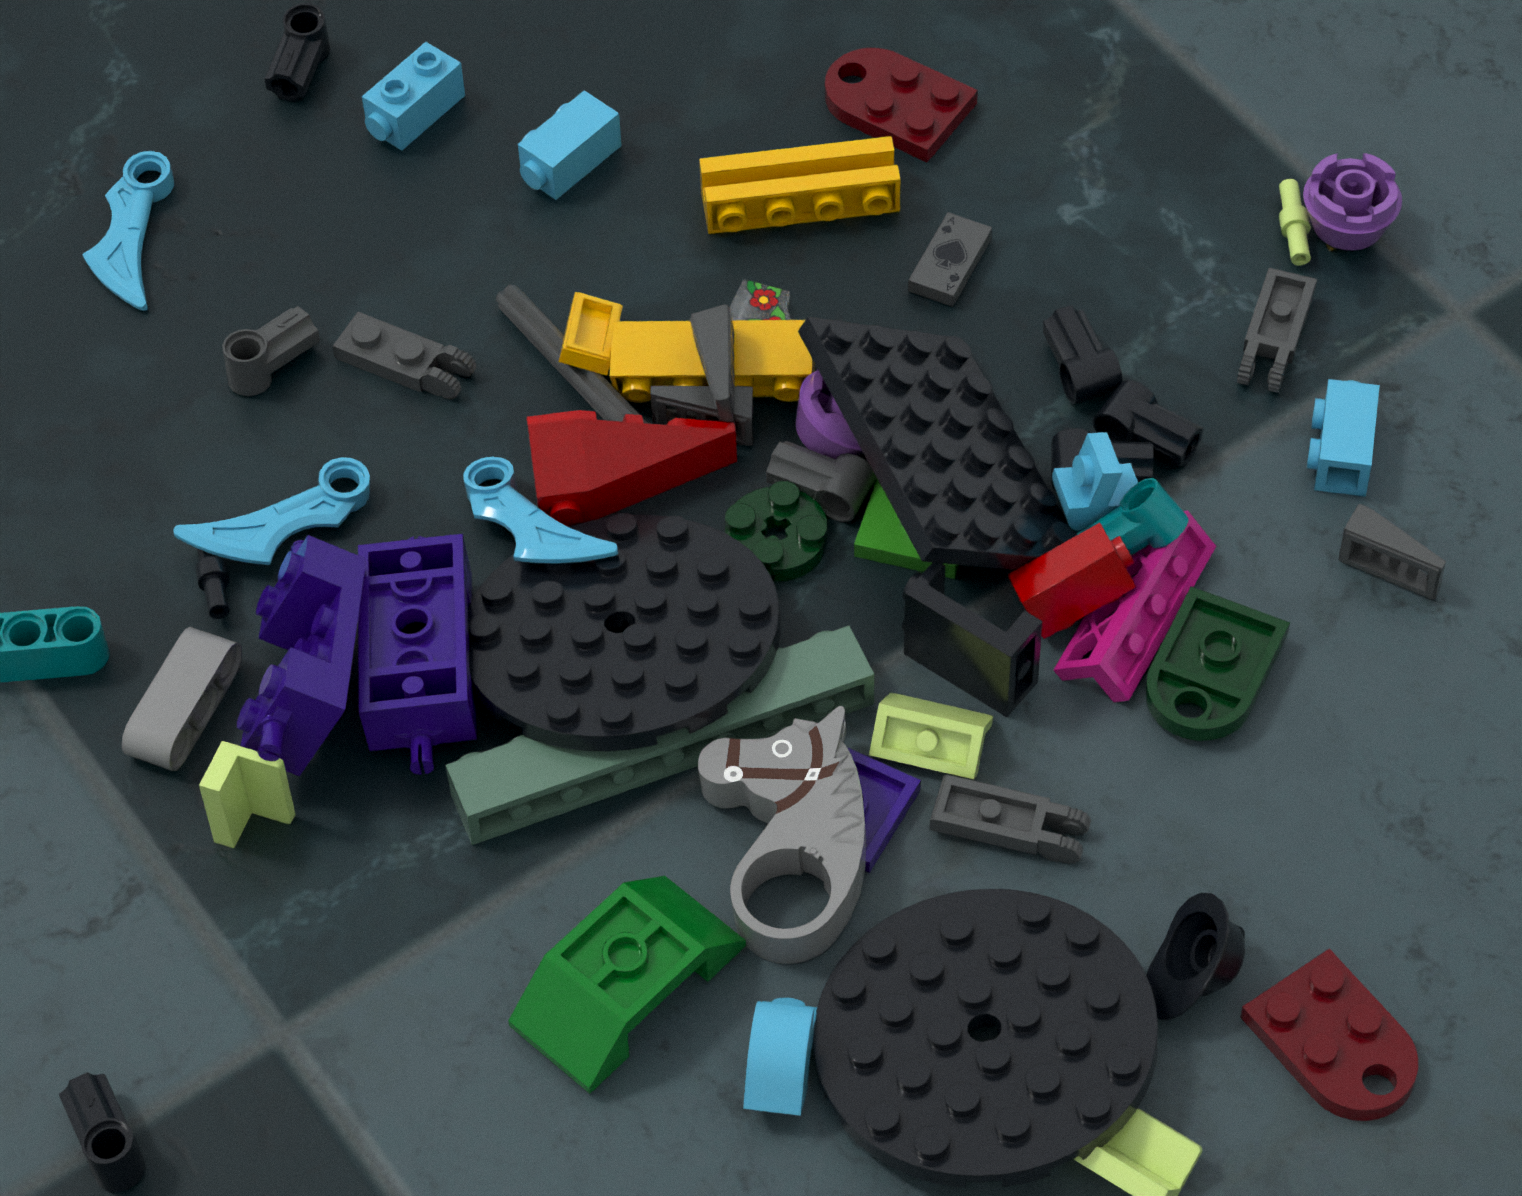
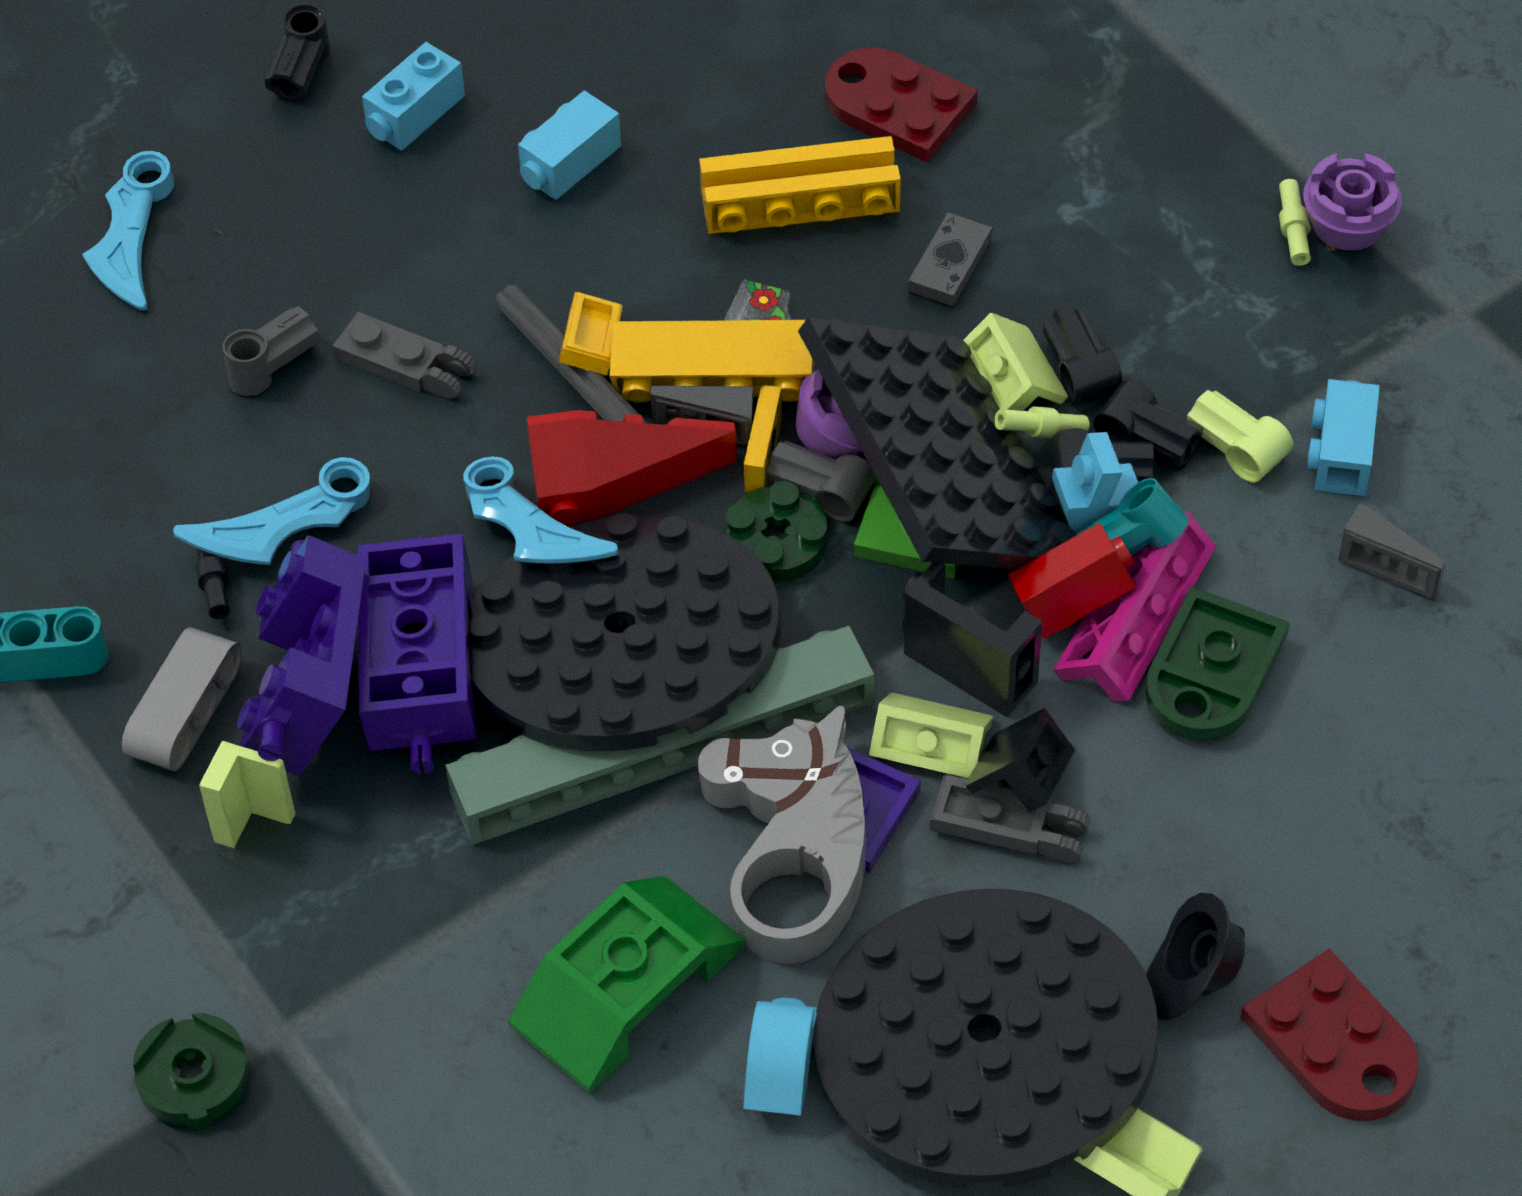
(103, 1131): black piece -> none
(195, 1099): none -> dark green plate
(715, 345): dark grey slope -> none
(763, 437): none -> yellow tile
(1013, 363): none -> yellowish green panel
(1027, 756): none -> black panel
(1039, 421): none -> yellowish green bar
(1249, 444): none -> yellowish green piece
(1277, 325): dark grey hinge -> none

